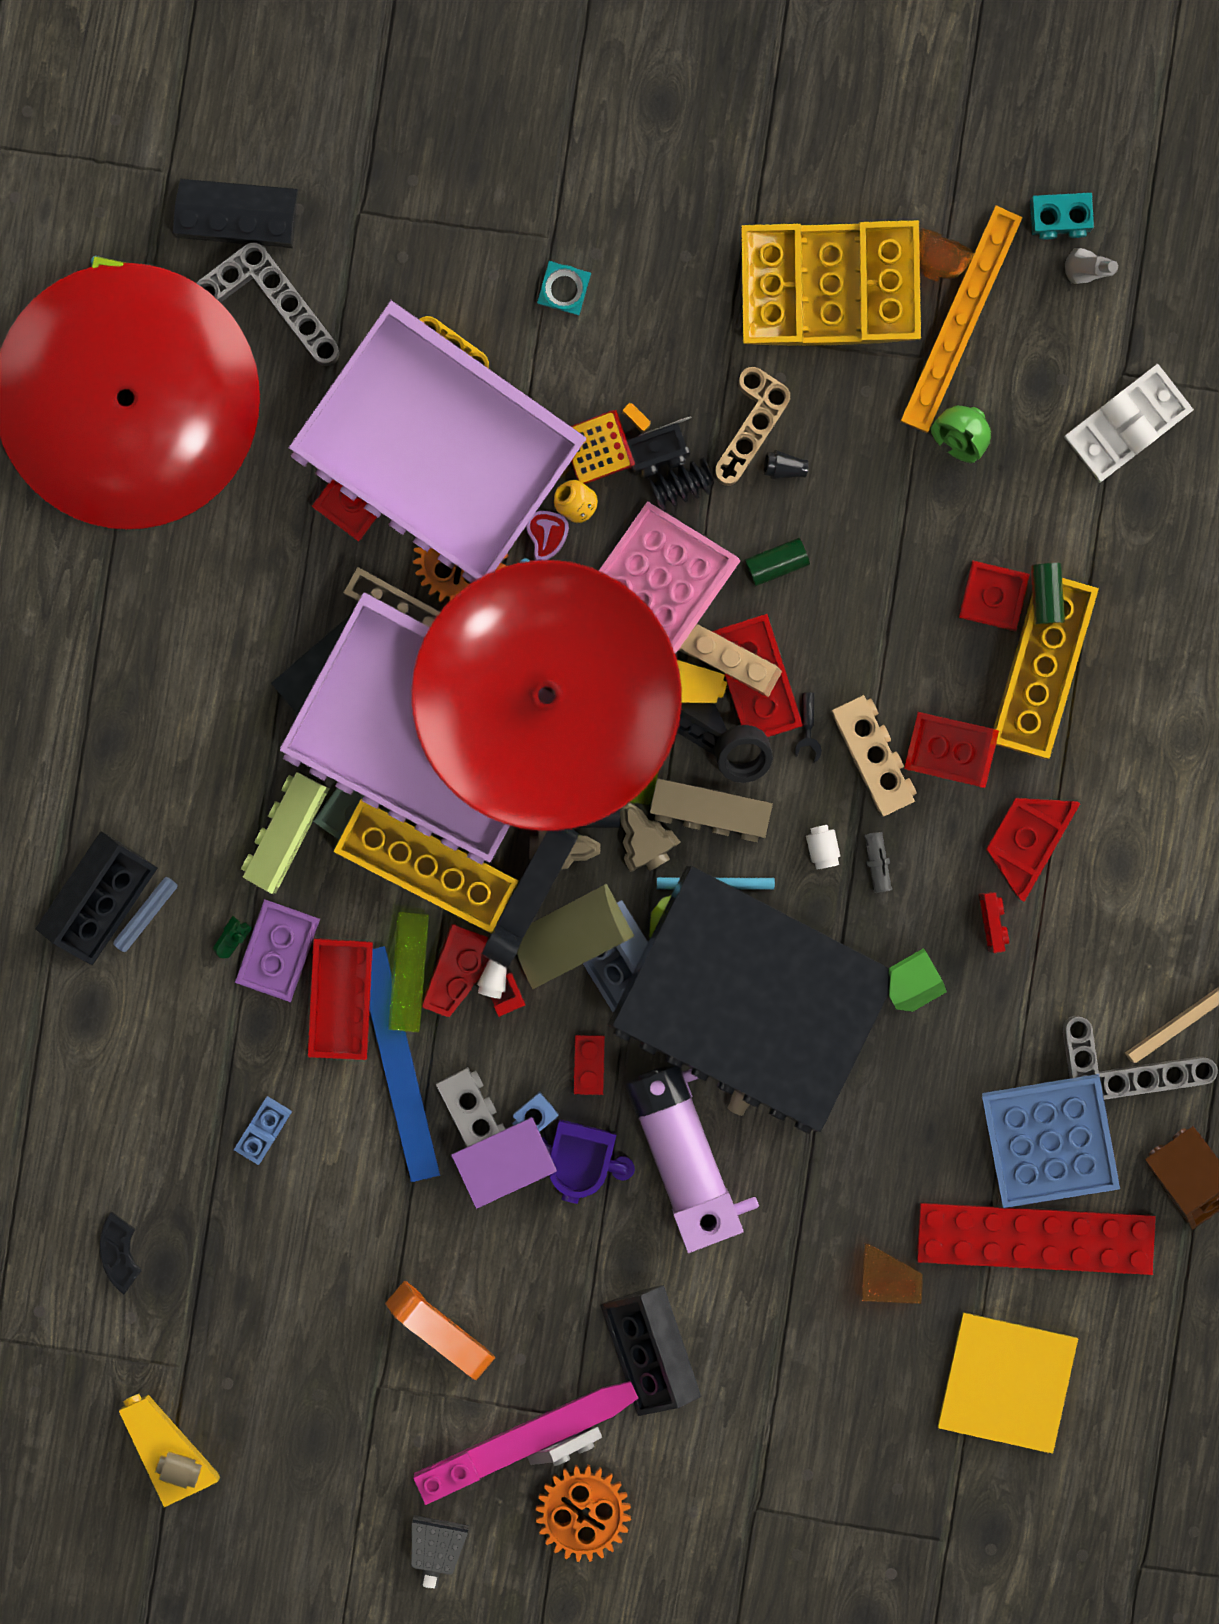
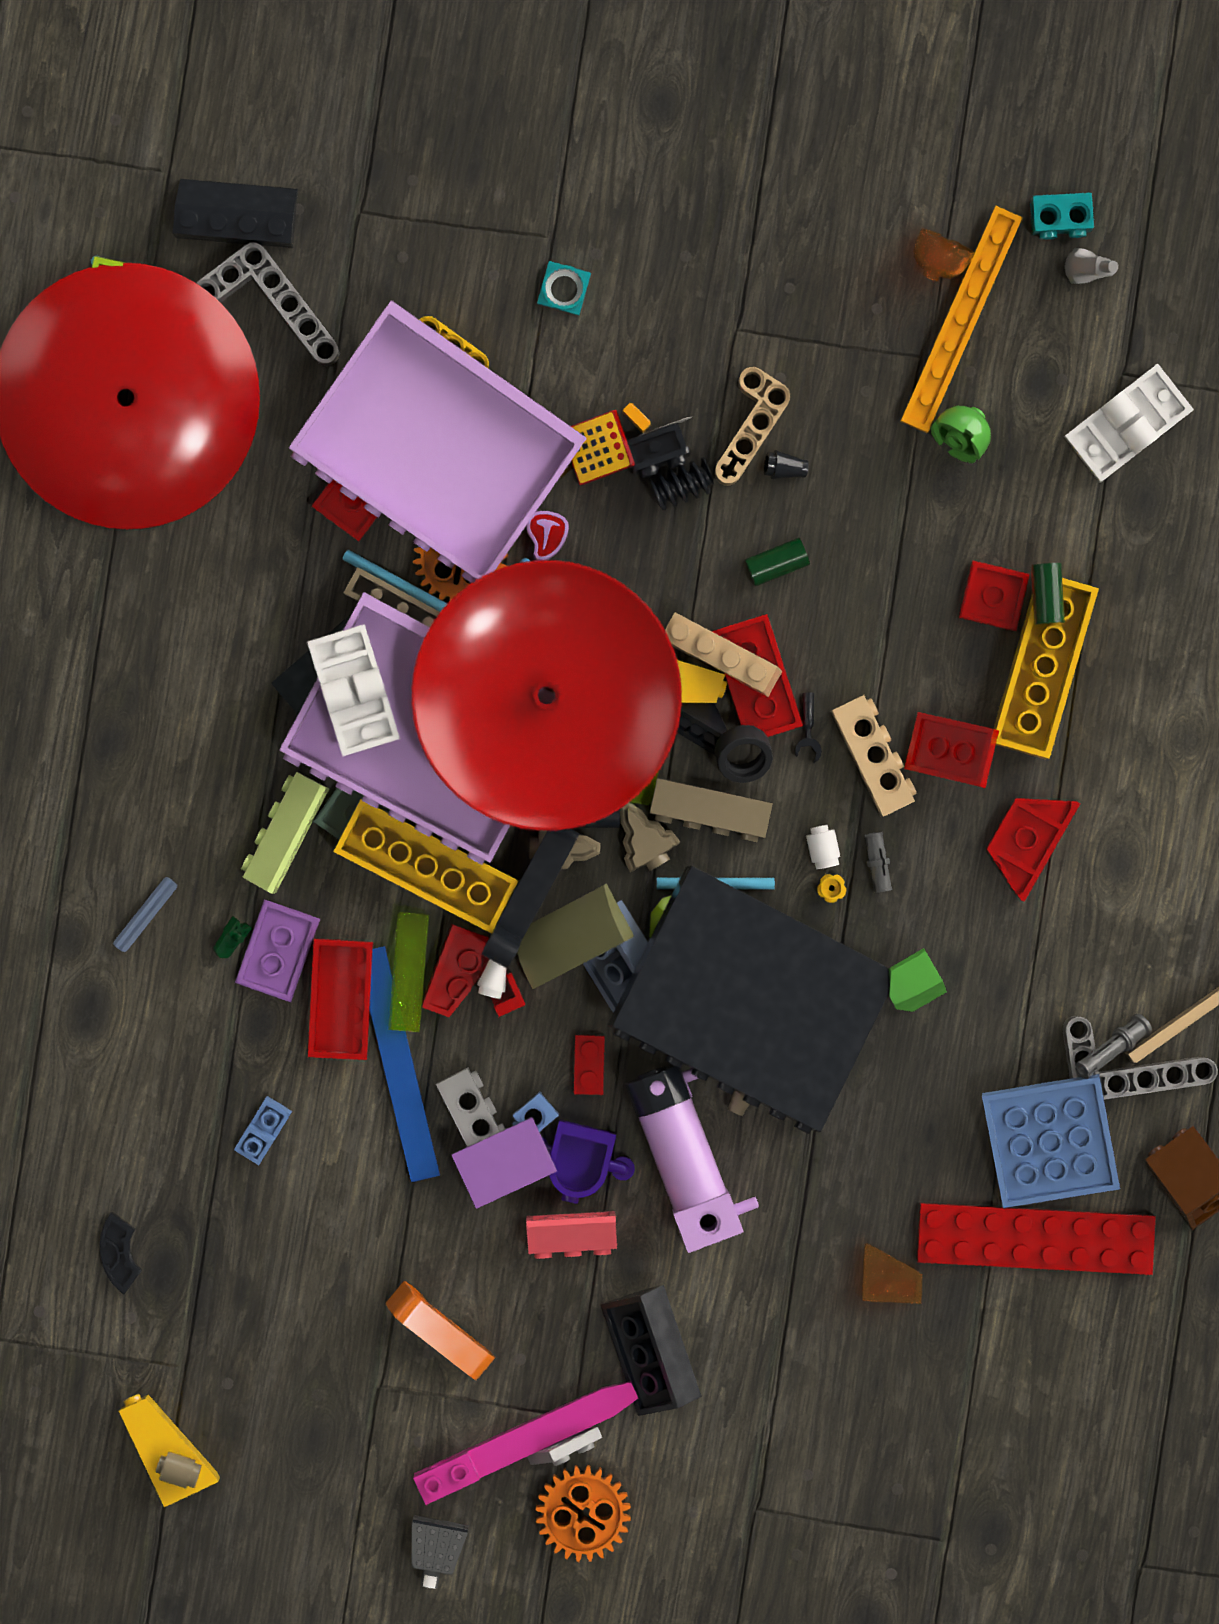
(96, 898): black slope -> none
(353, 690): none -> white plate
(358, 561): none -> medium azure bar
(571, 1234): none -> coral slope
(575, 501): yellow head -> none
(670, 569): bright pink plate -> none
(823, 888): none -> yellow plate
(831, 283): yellow slope -> none
(995, 934): red plate -> none
(1007, 1382): yellow tile -> none
(1122, 1040): none -> dark grey pin

